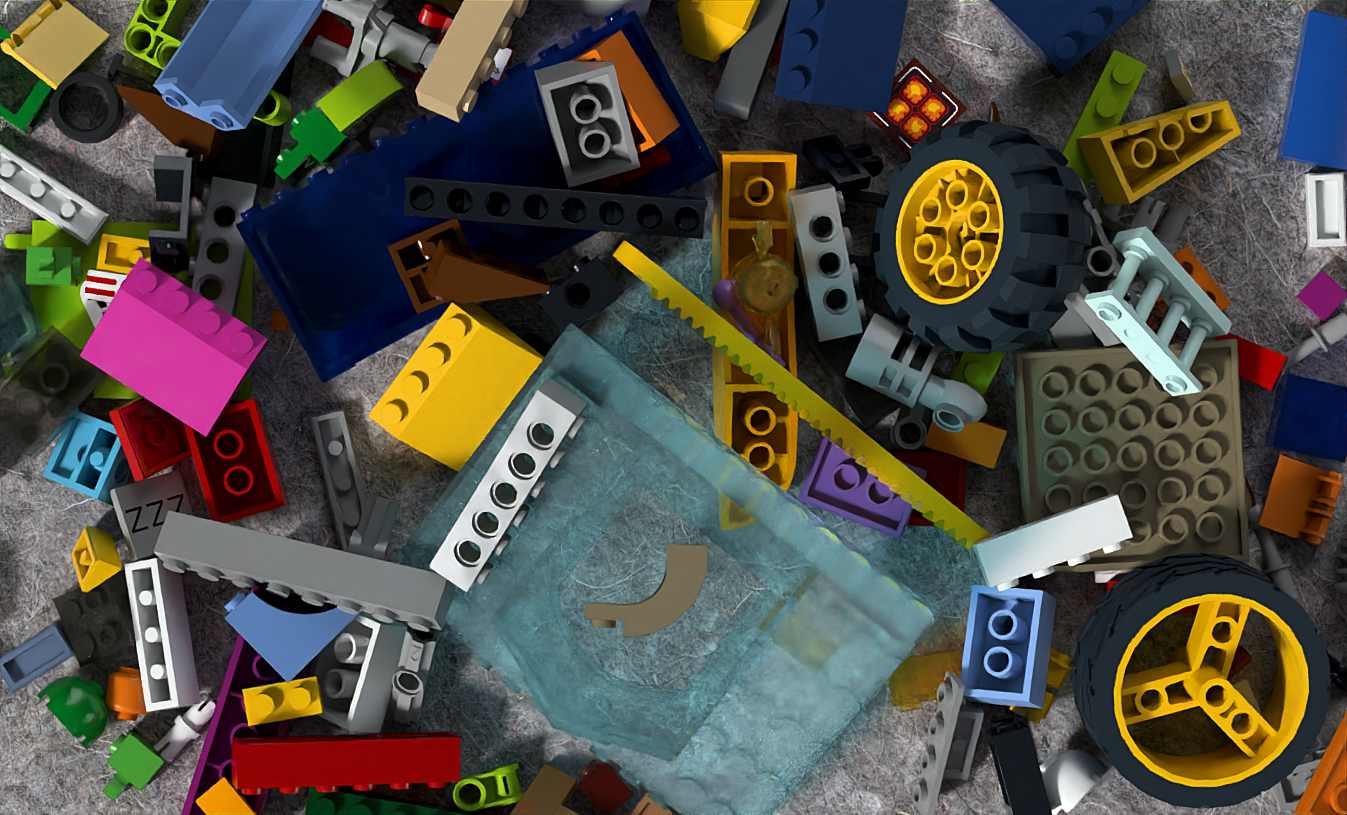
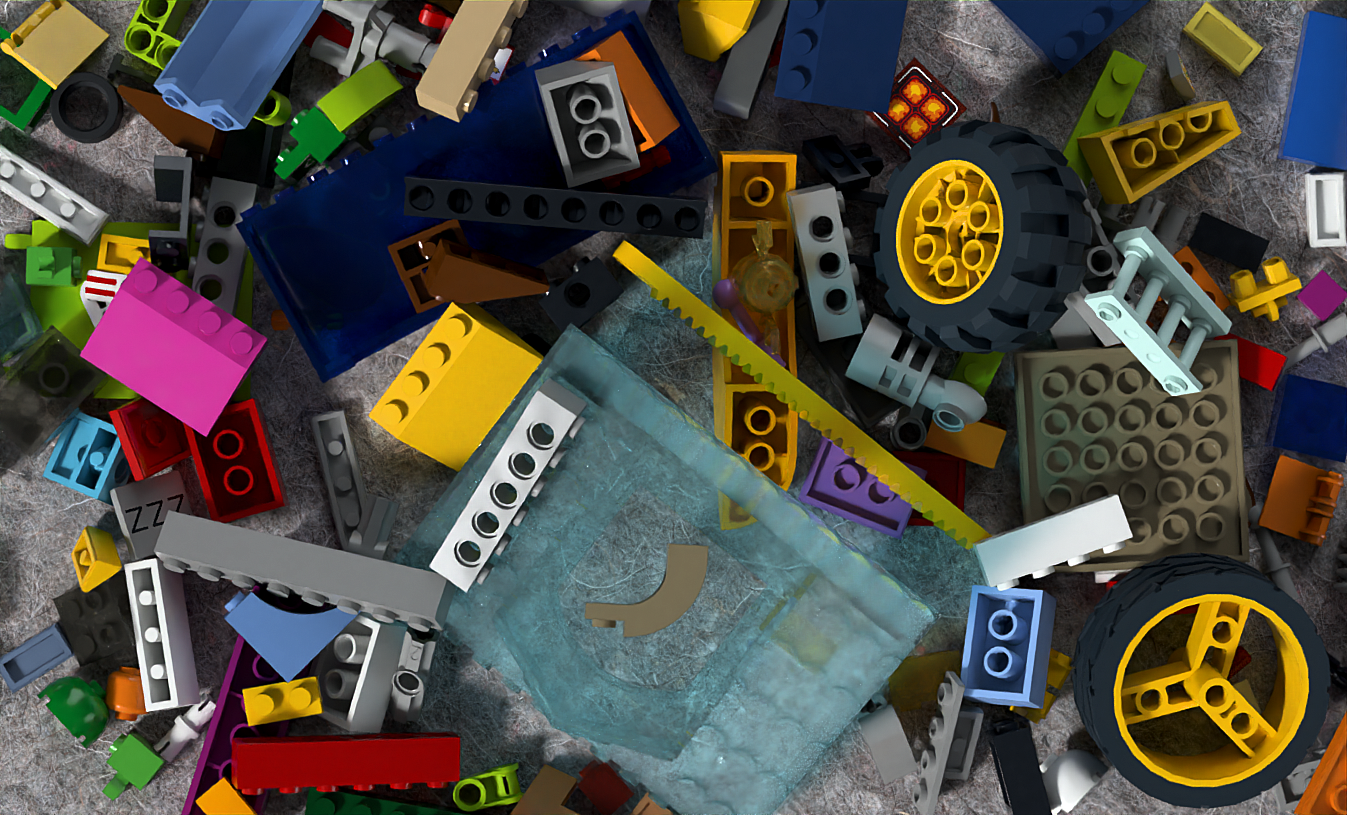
(886, 739): none -> light grey piece
(1222, 39): none -> light yellow tile
(1227, 243): none -> black tile
(1265, 295): none -> yellow hips

